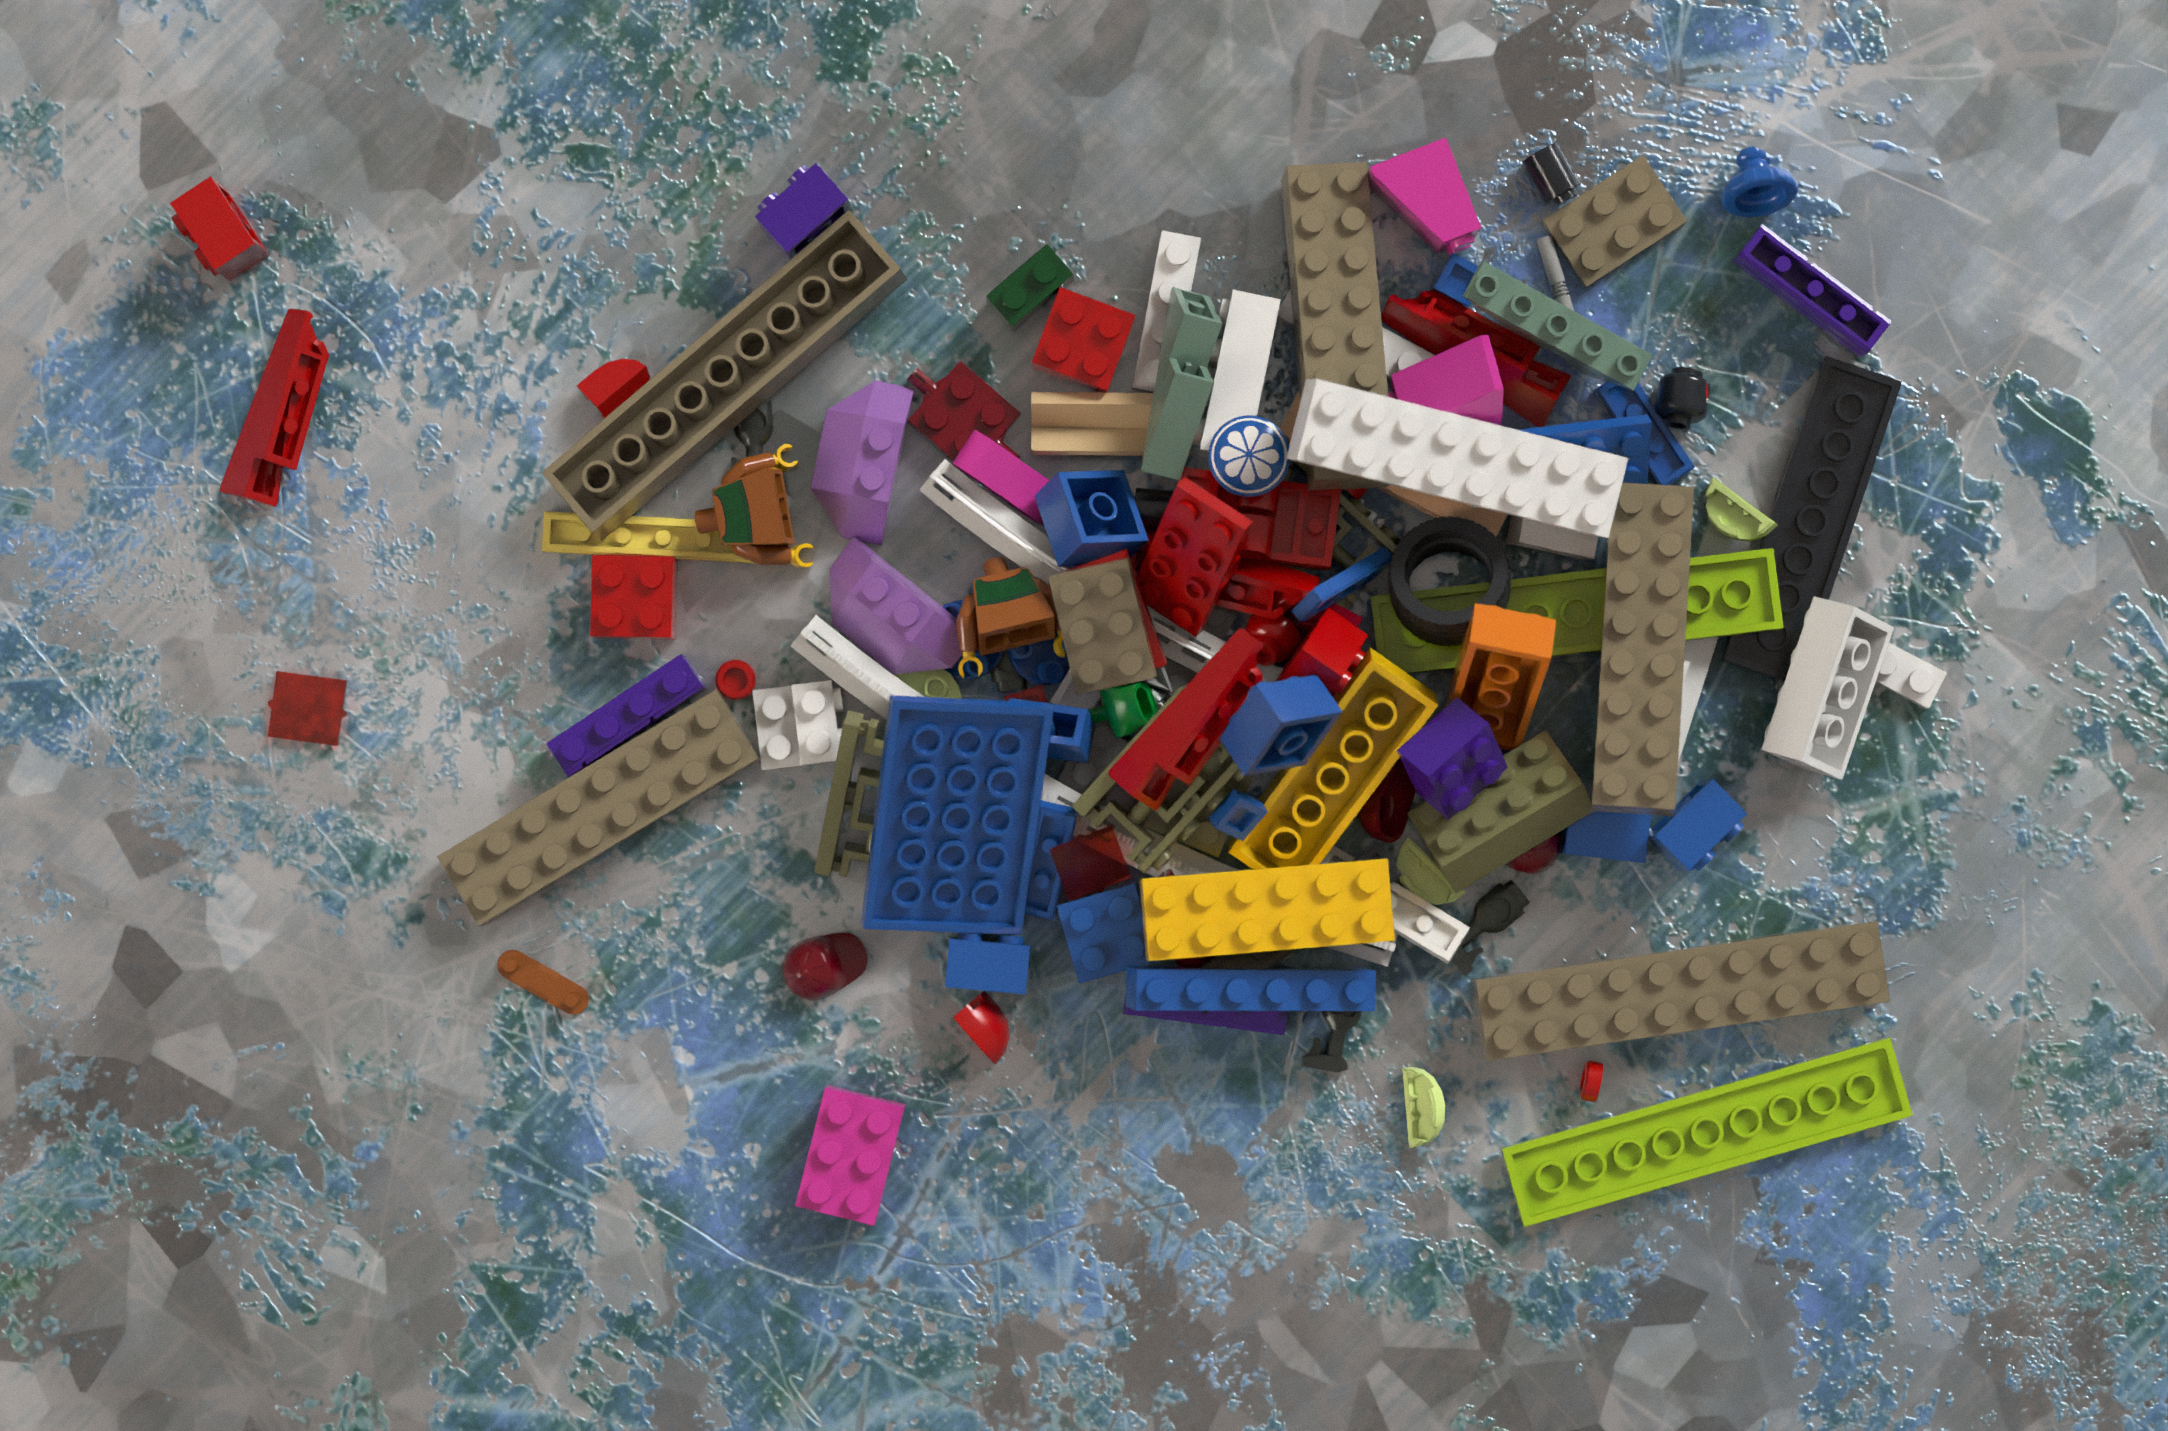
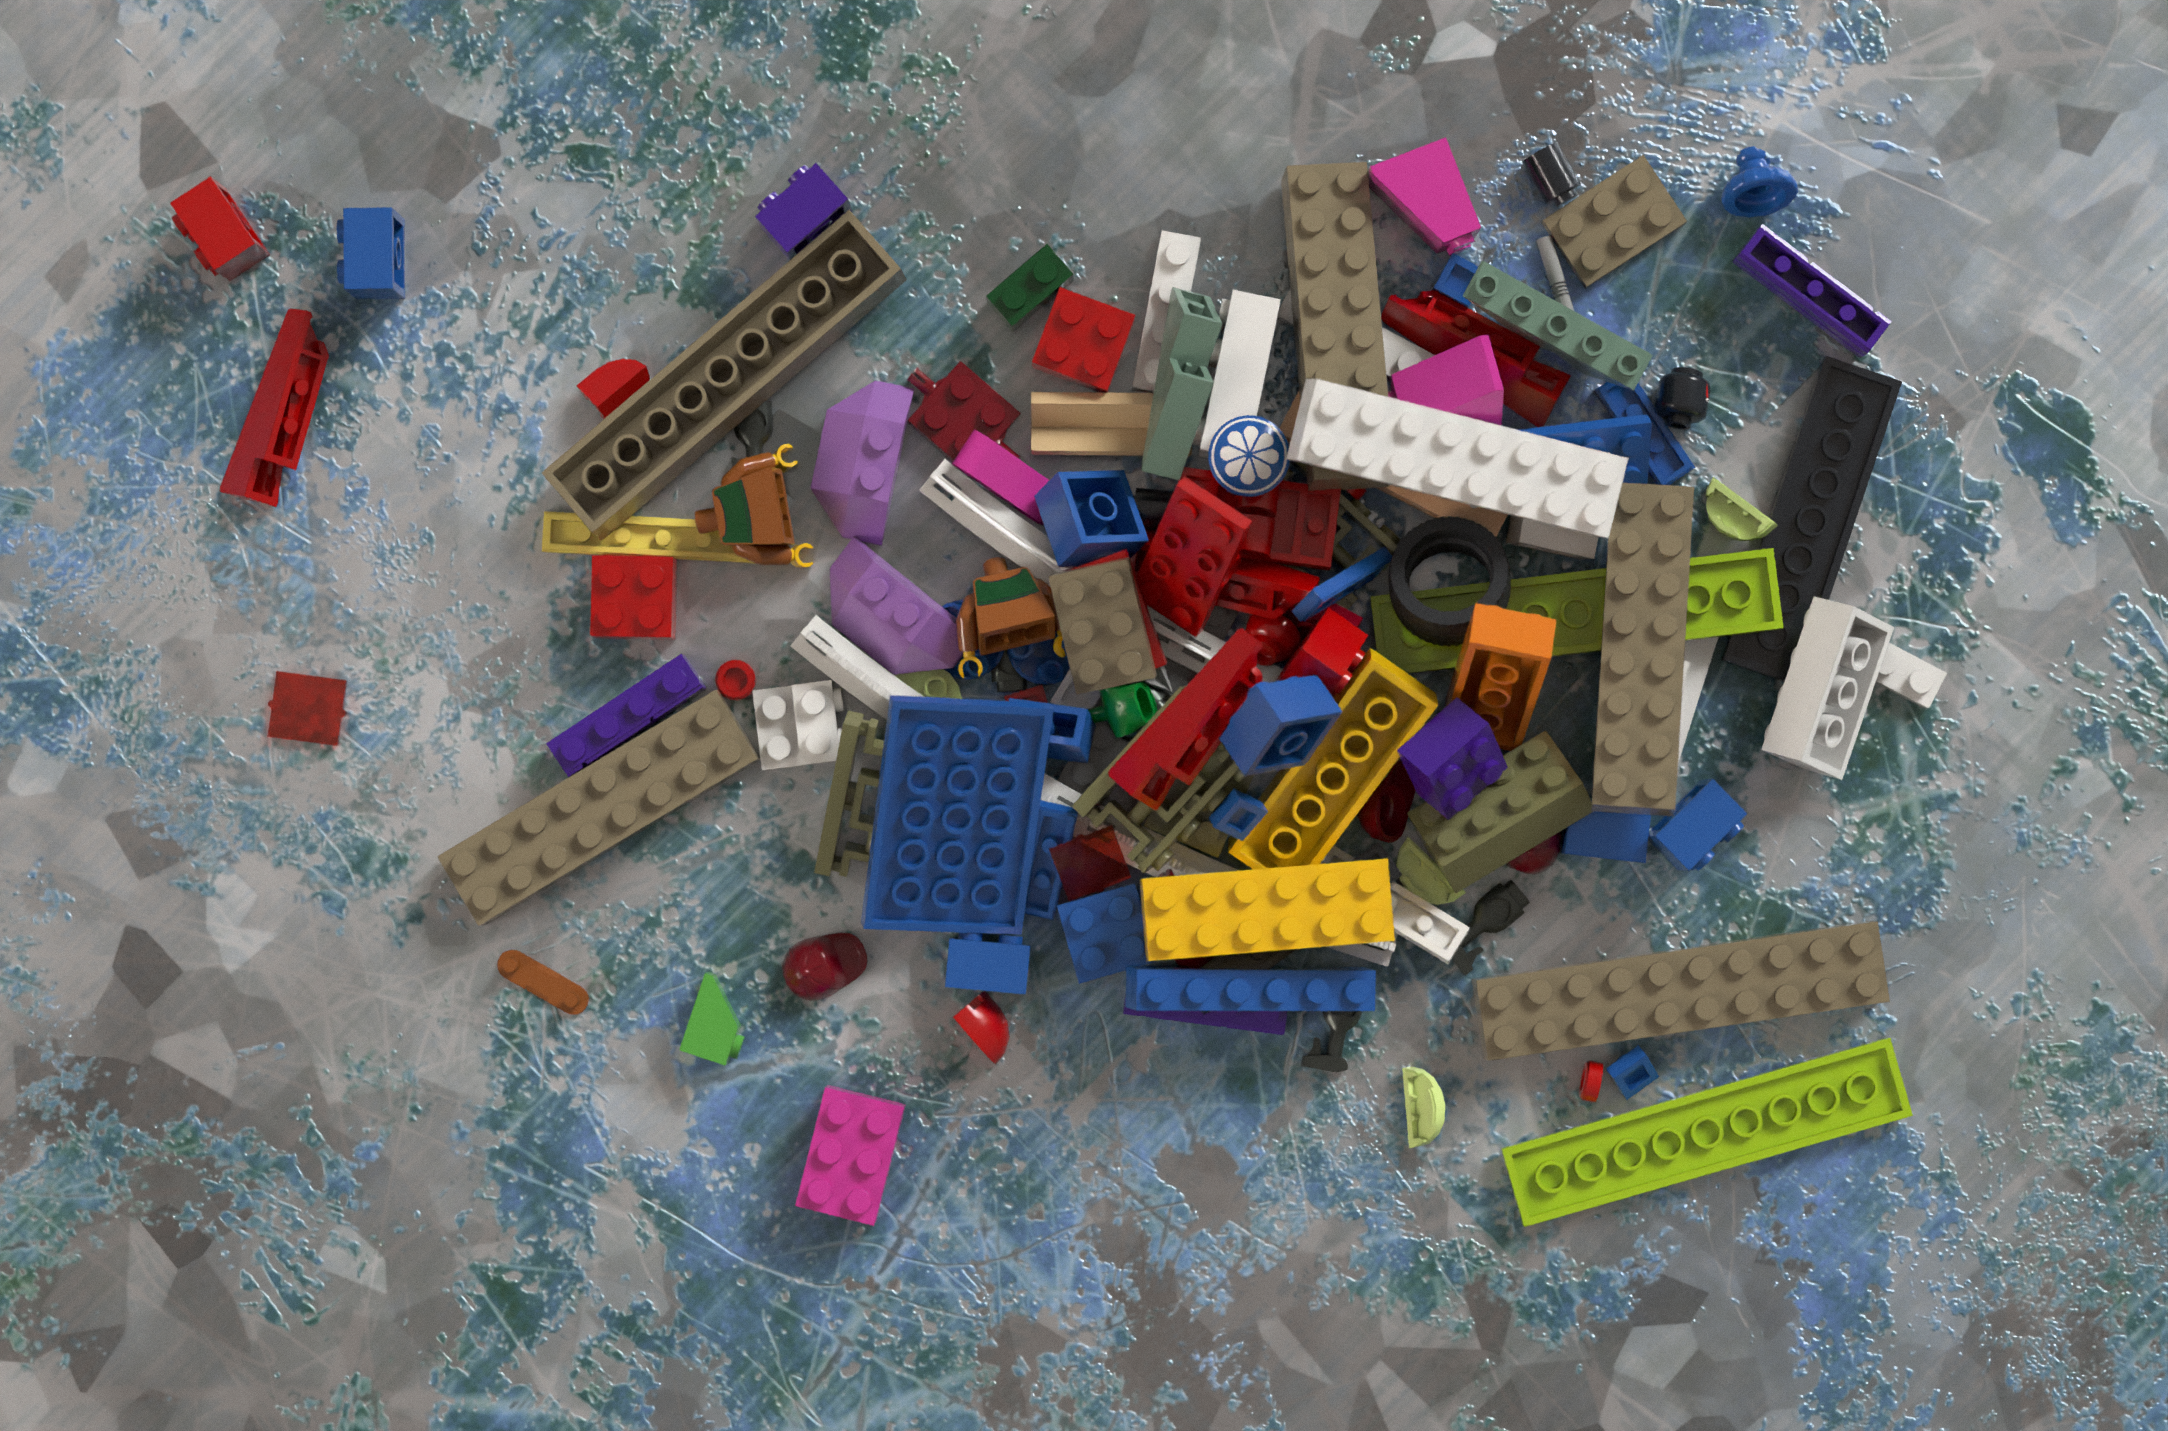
(372, 253): none -> blue brick
(713, 1025): none -> bright green slope
(1632, 1072): none -> blue plate

